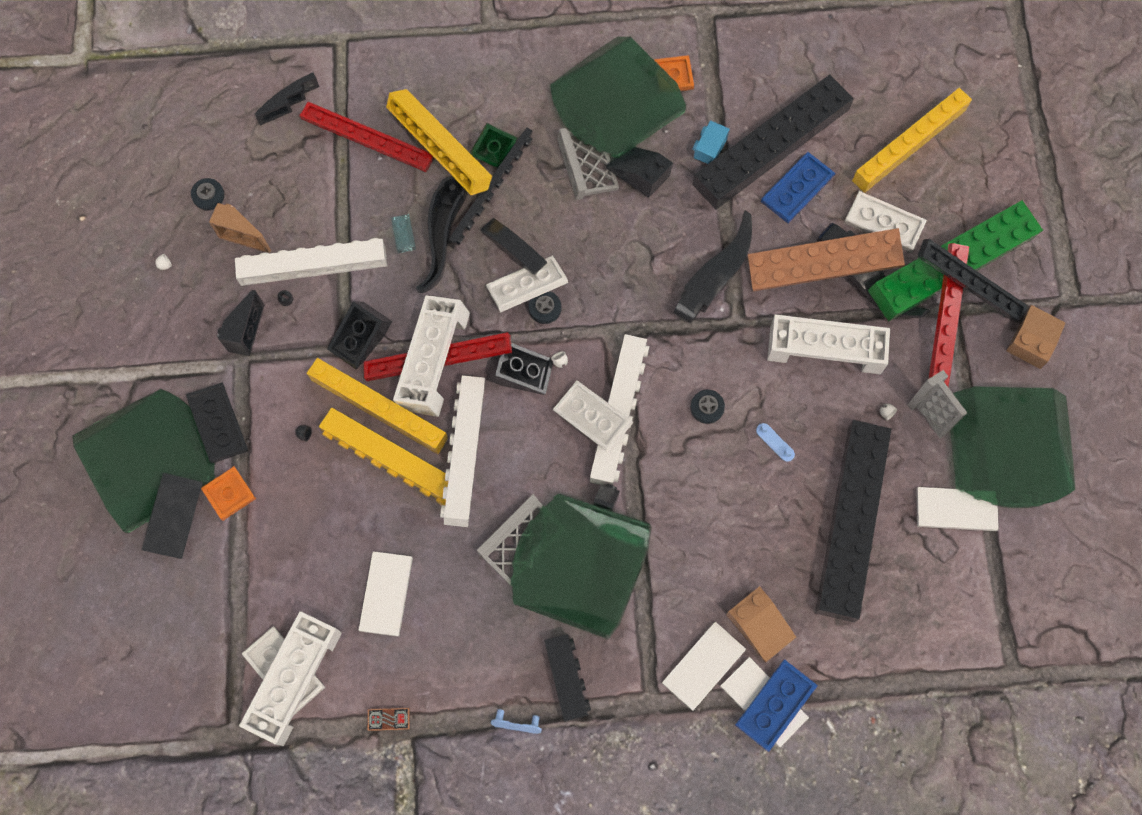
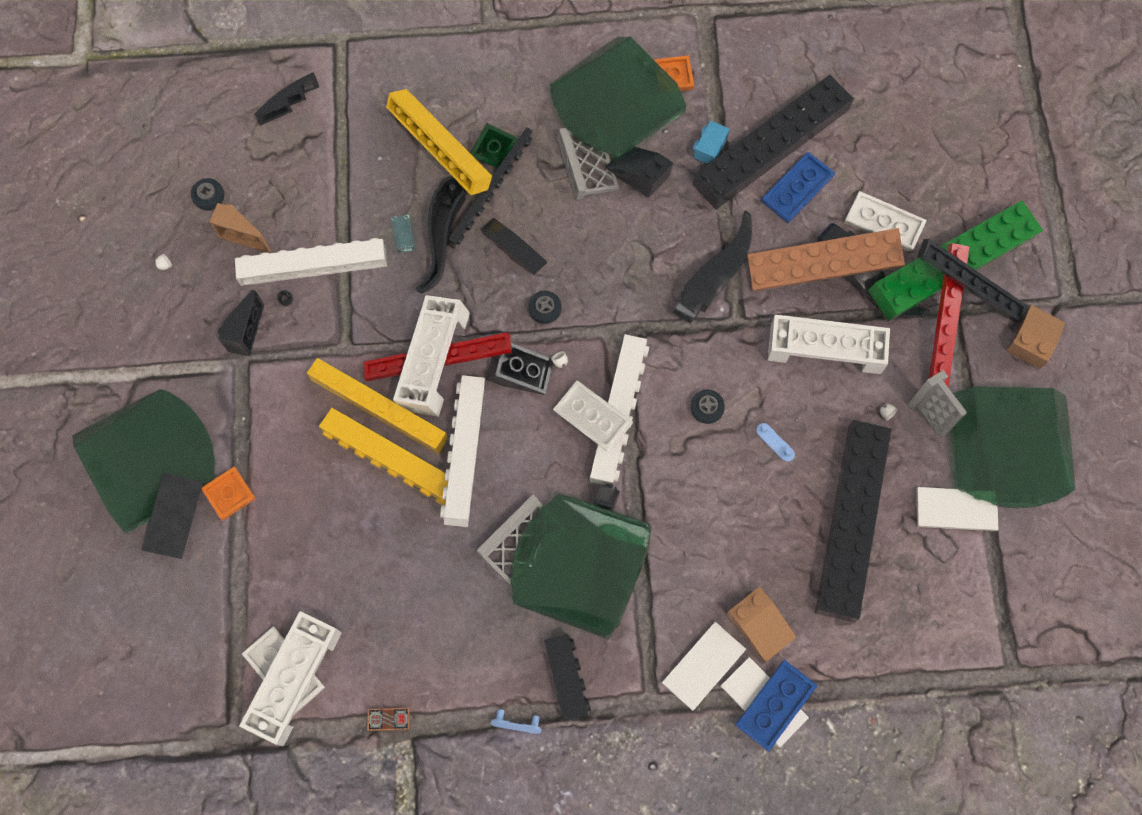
(216, 423): black tile -> none
(303, 432): black hinge -> none
(359, 334): black slope -> none
(367, 136): red plate -> none
(385, 594): white tile -> none
(523, 285): white tile -> none
(911, 140): yellow brick -> none

